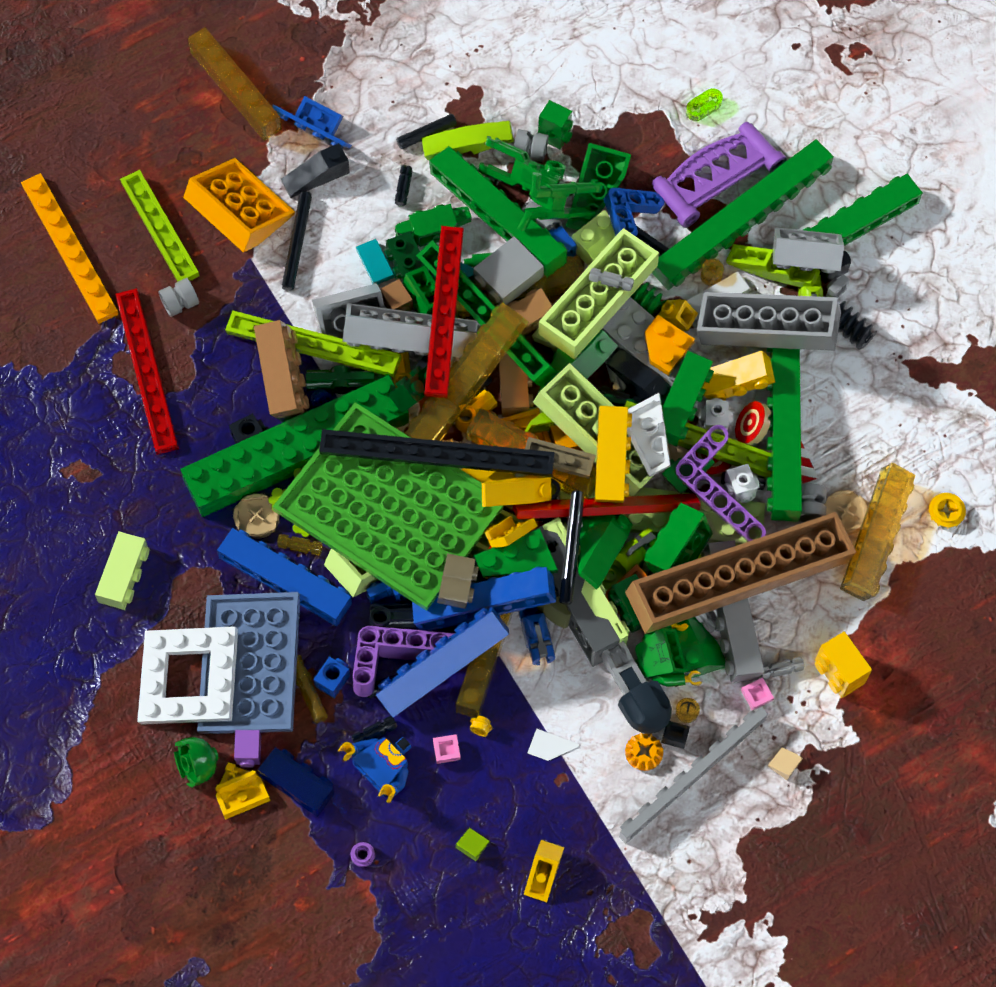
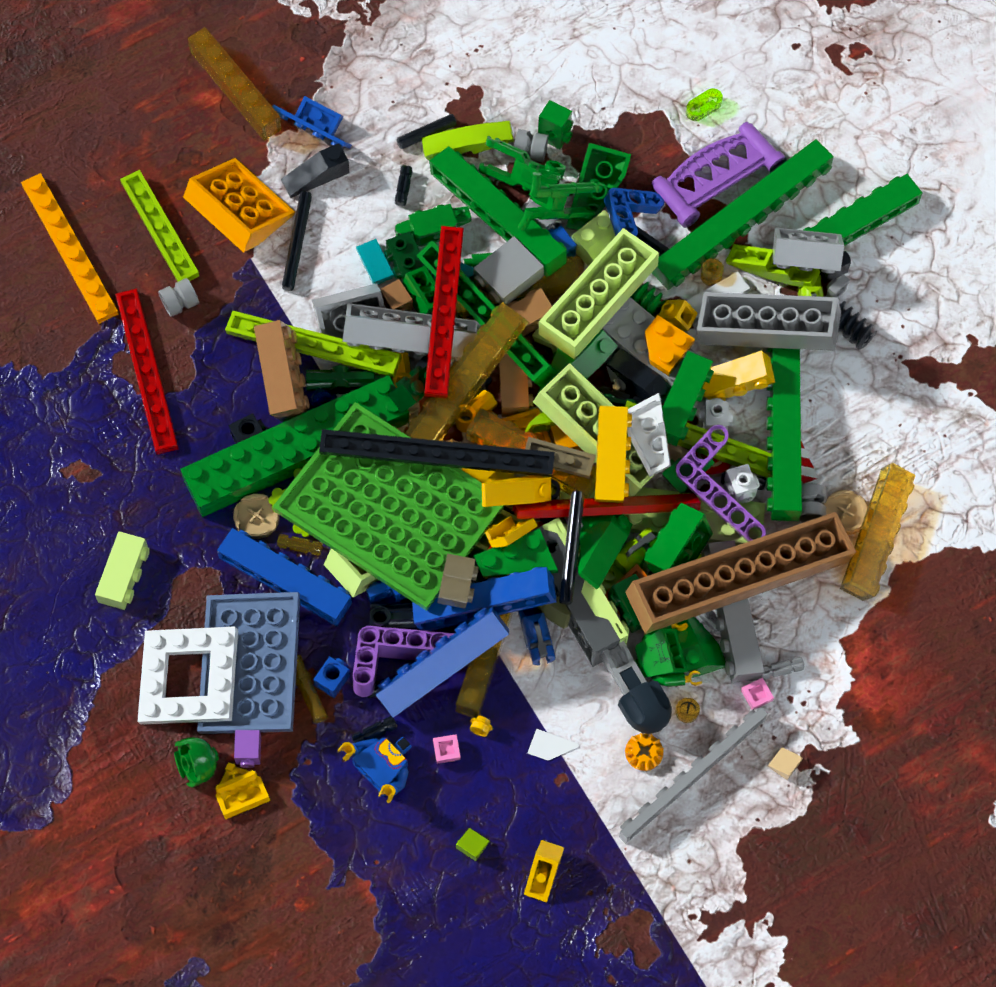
(296, 781): clear blue brick -> none
(359, 847): medium lavender plate -> none
(611, 279): light grey axle -> none
(675, 734): black tile -> none
(752, 423): red tile -> none
(842, 665): yellow brick -> none
(954, 504): yellow gear -> none

